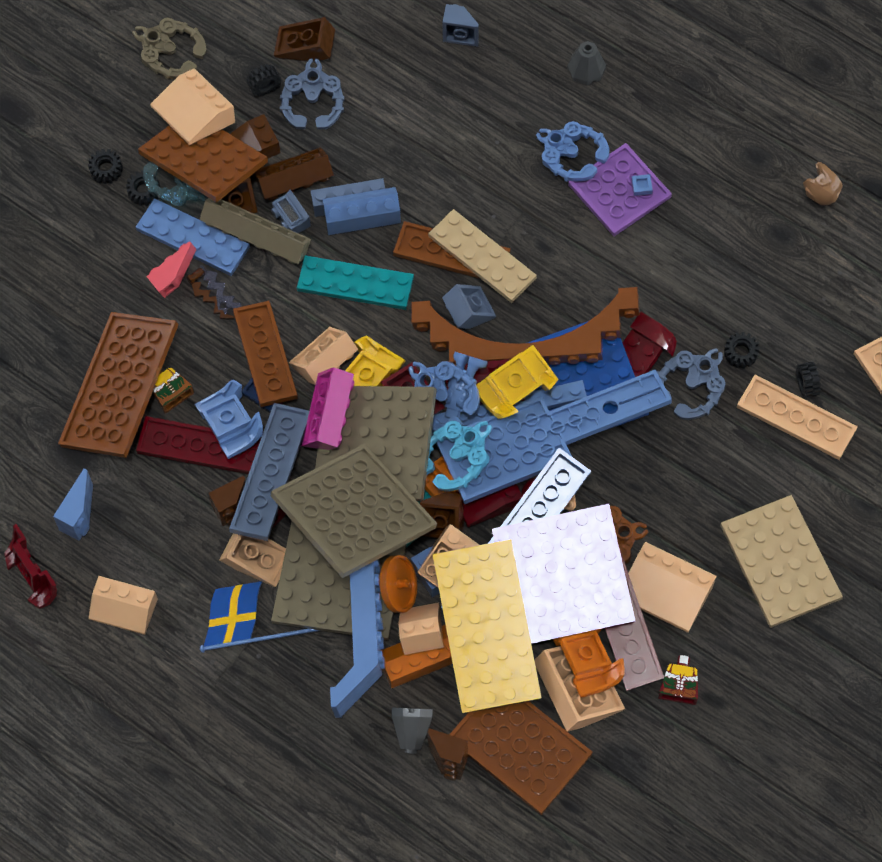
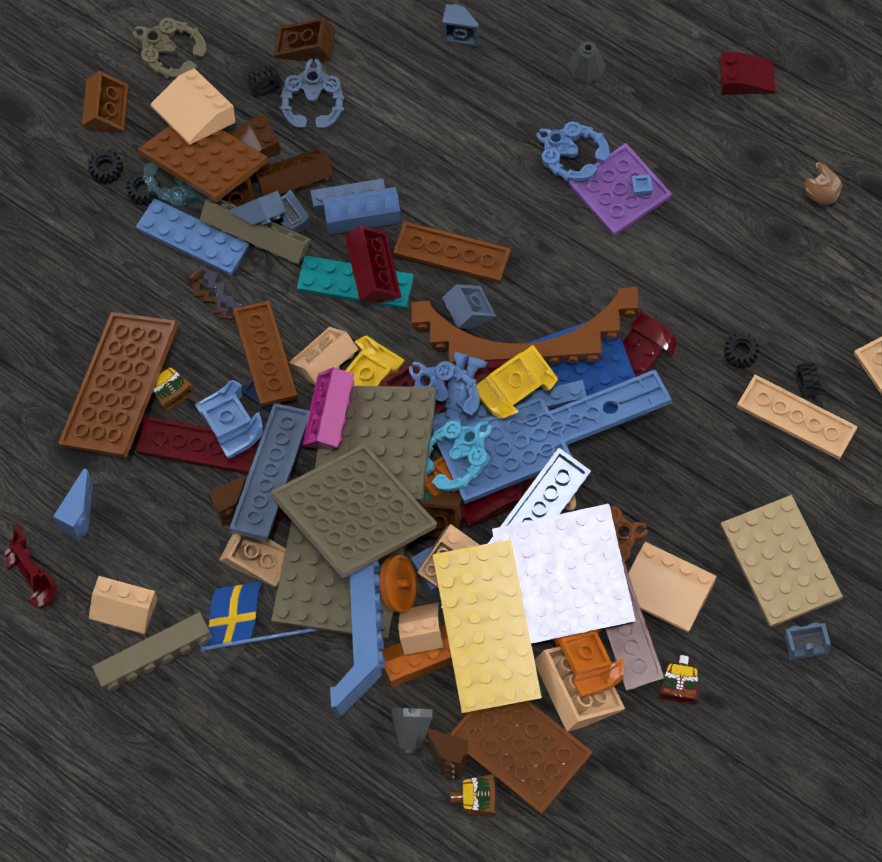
(104, 103): none -> dark orange slope
(152, 652): none -> dark tan brick
(171, 272): coral slope -> none
(261, 210): none -> sand blue slope
(372, 265): none -> dark red slope
(477, 796): none -> torso
(482, 256): tan plate -> none
(696, 376): sand blue piece -> none
(745, 74): none -> dark red slope
(807, 641): none -> sand blue window

